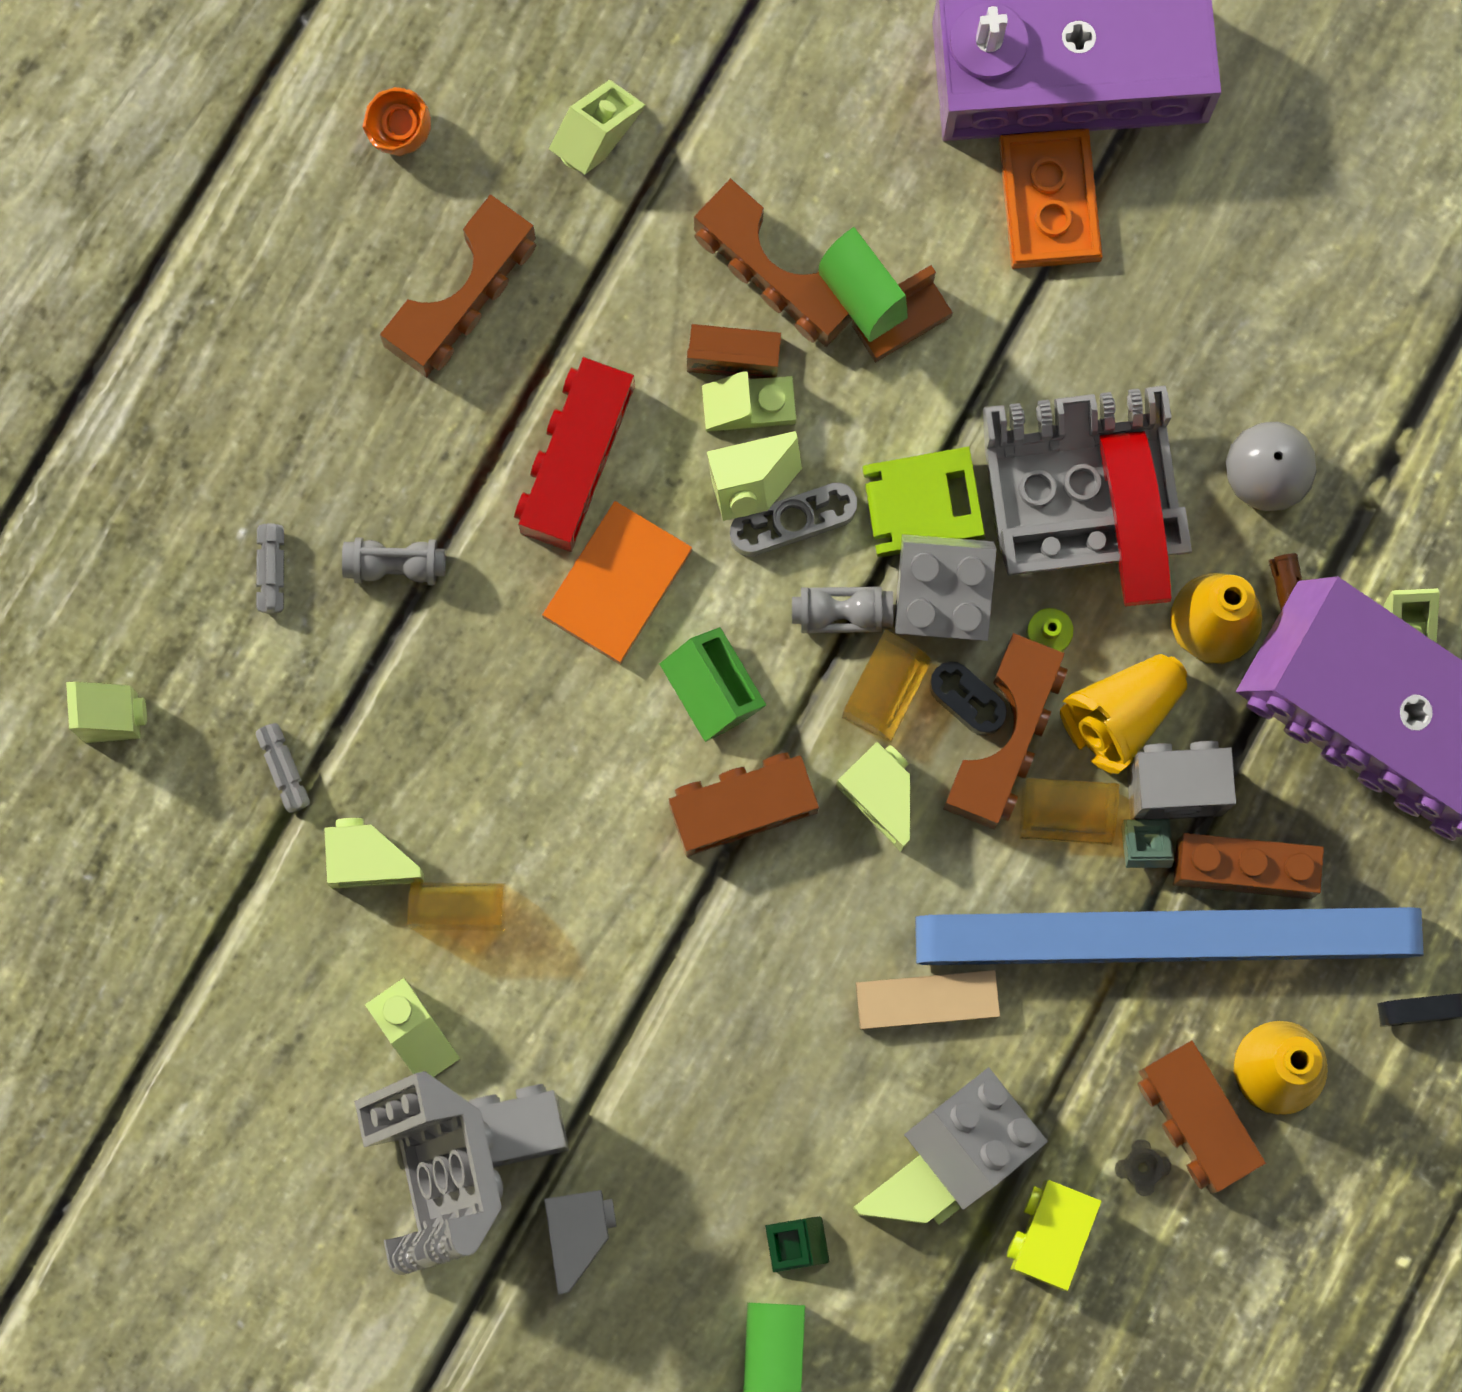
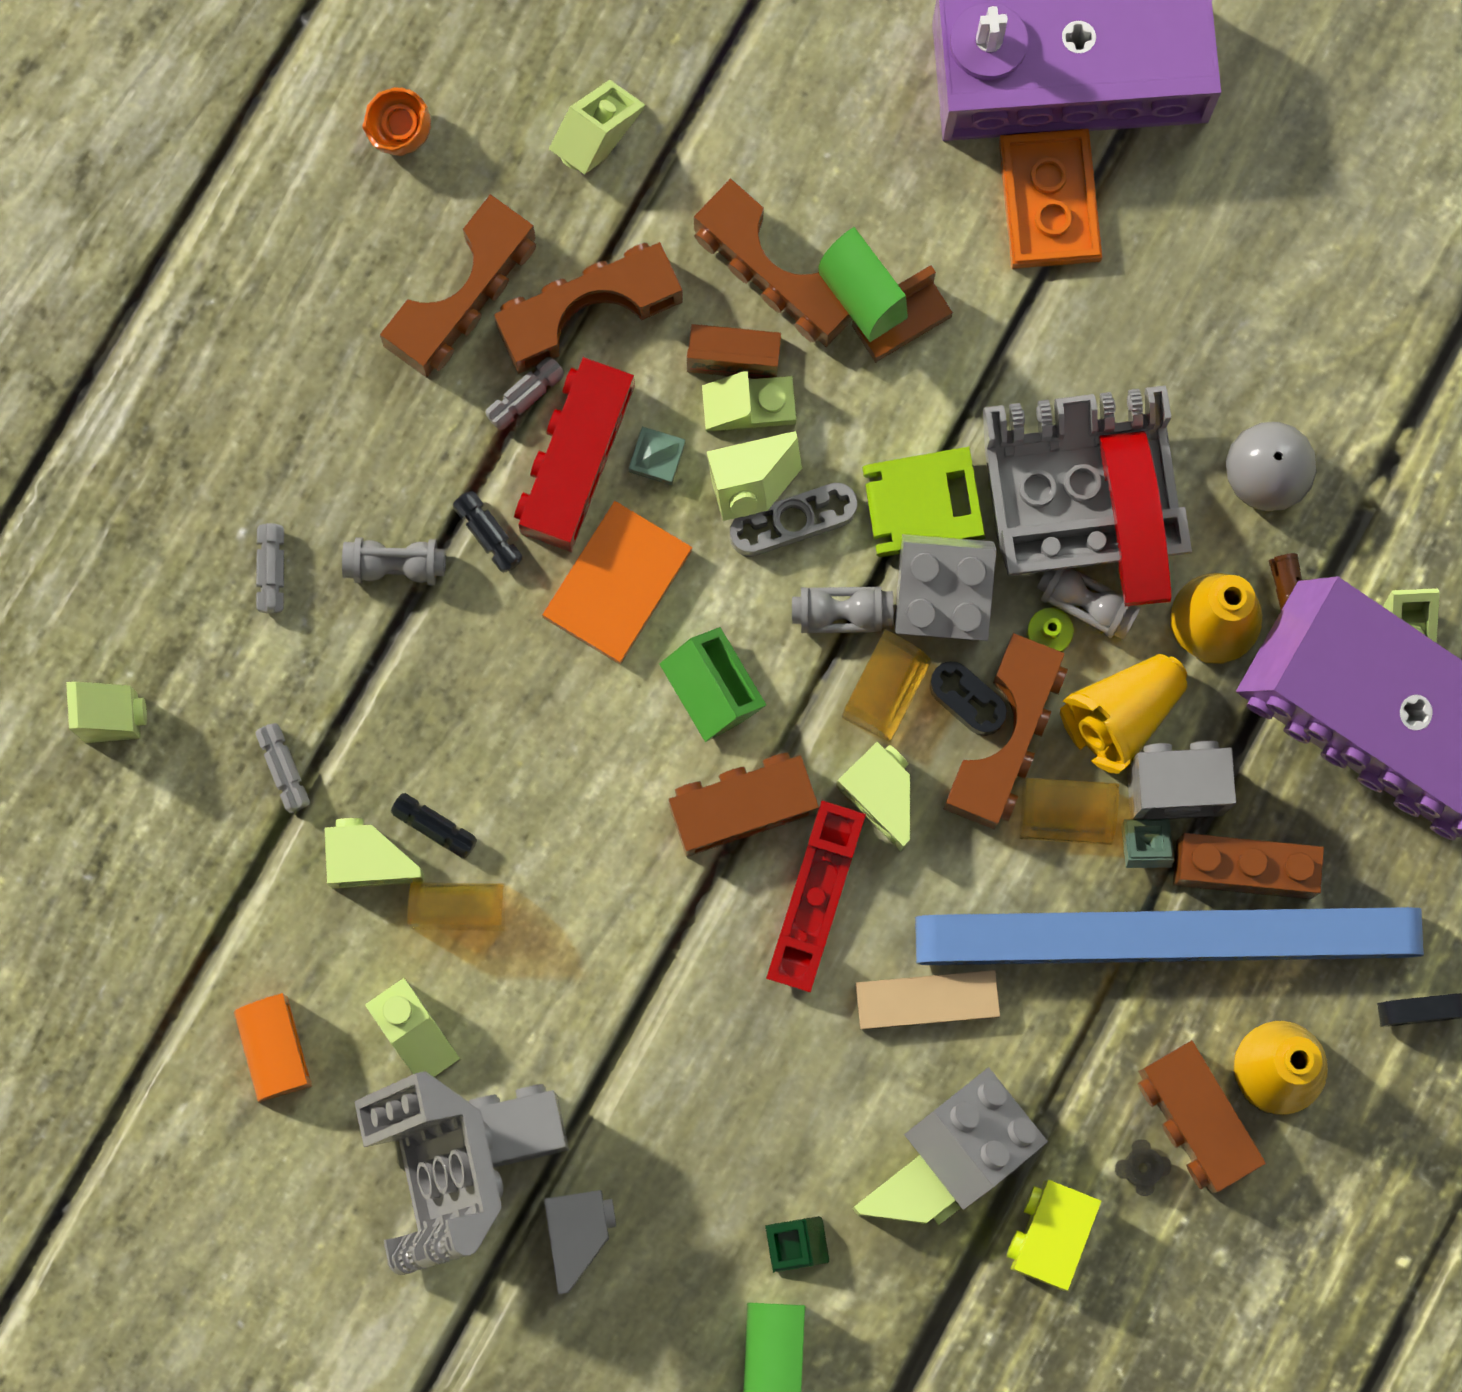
(272, 1047): none -> orange brick
(433, 825): none -> black axle
(487, 531): none -> black axle
(524, 393): none -> light grey axle
(638, 282): none -> dark orange arch
(657, 455): none -> sand green tile
(816, 896): none -> red slope
(1104, 609): none -> light grey piece

